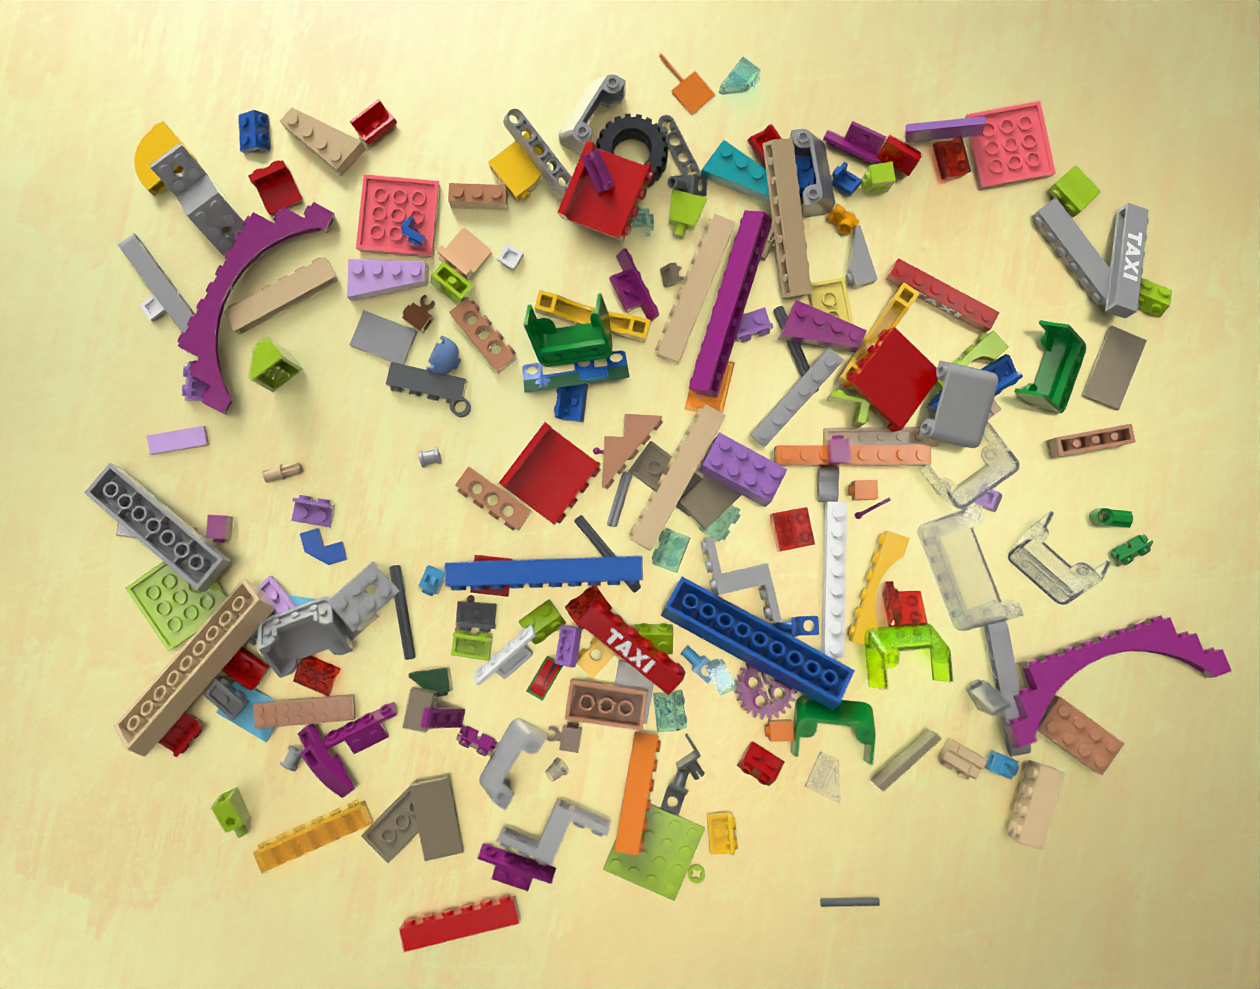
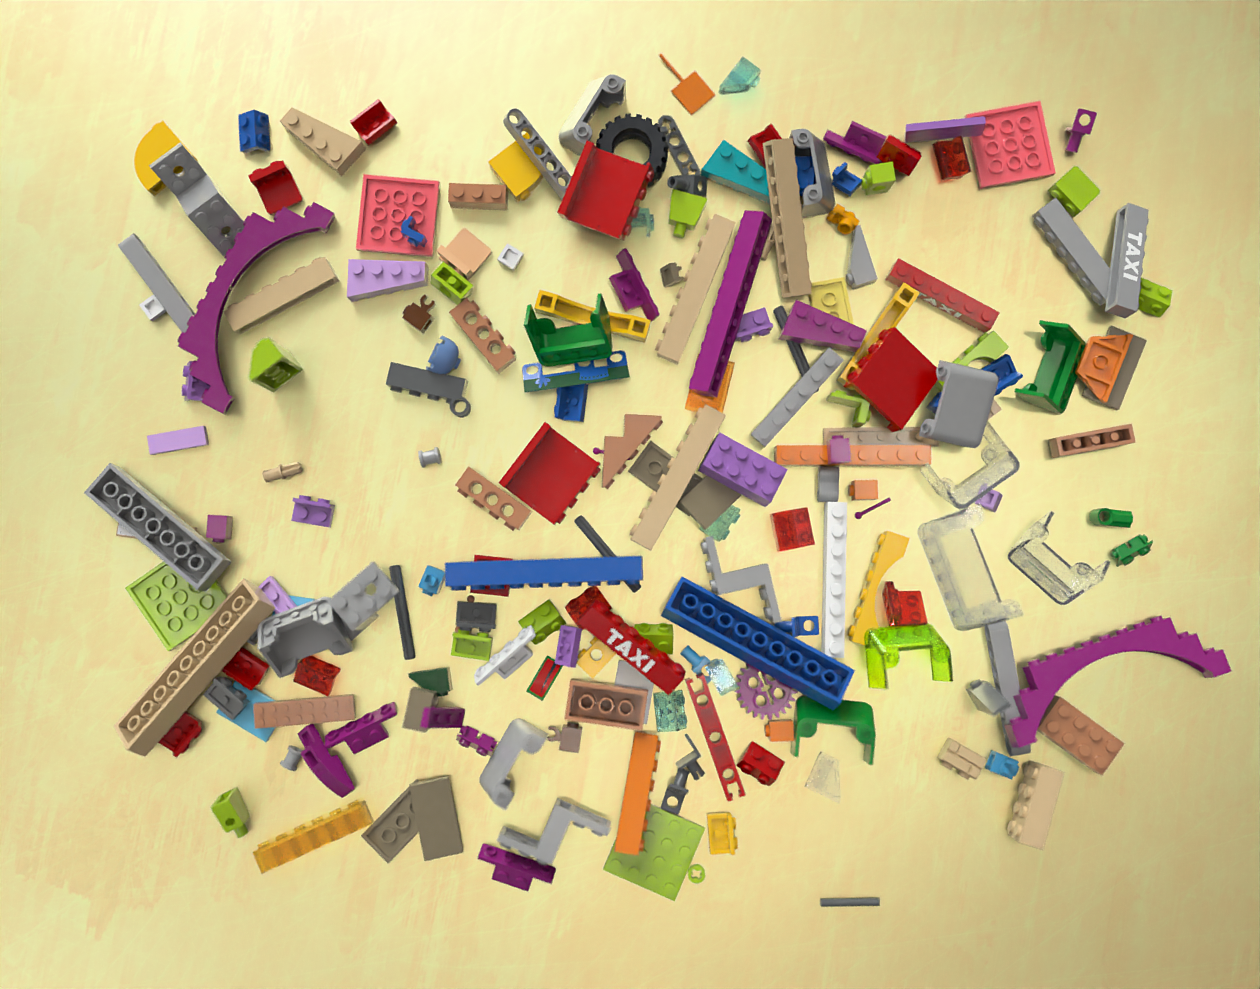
(314, 546): blue tile -> none
(383, 338): light grey tile -> none
(459, 923): red brick -> none
(557, 769): clear piece -> none
(598, 171): magenta hinge -> none
(619, 499): light grey axle -> none
(671, 550): clear light blue bracket -> none
(718, 749): none -> red piece
(906, 759): dark tan tile -> none
(1078, 130): none -> magenta bracket
(1102, 363): none -> orange wing

